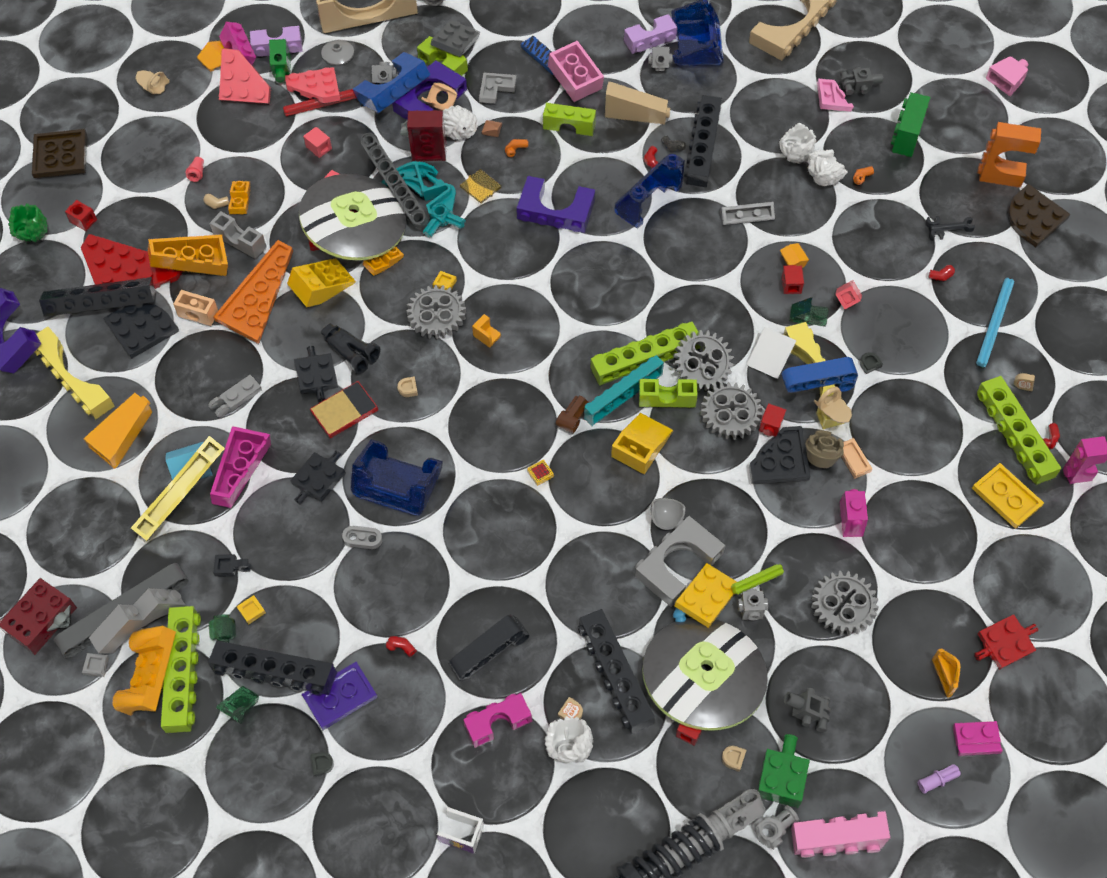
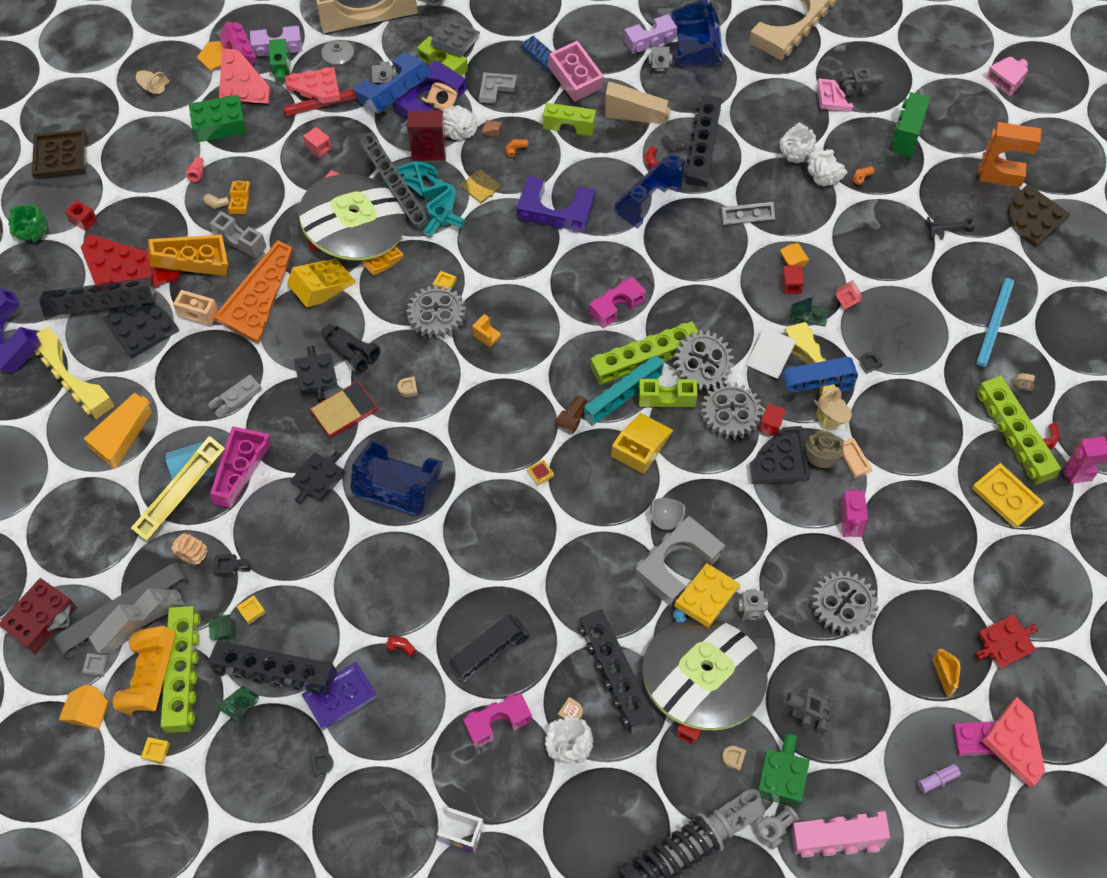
(85, 707): none -> light orange slope
(155, 750): none -> yellow plate
(189, 549): none -> light nougat gear
(217, 118): none -> green brick
(363, 535): light grey plate -> none
(627, 292): none -> dark pink arch
(757, 579): lime axle -> none
(943, 275): red arm -> none
(1017, 742): none -> coral plate

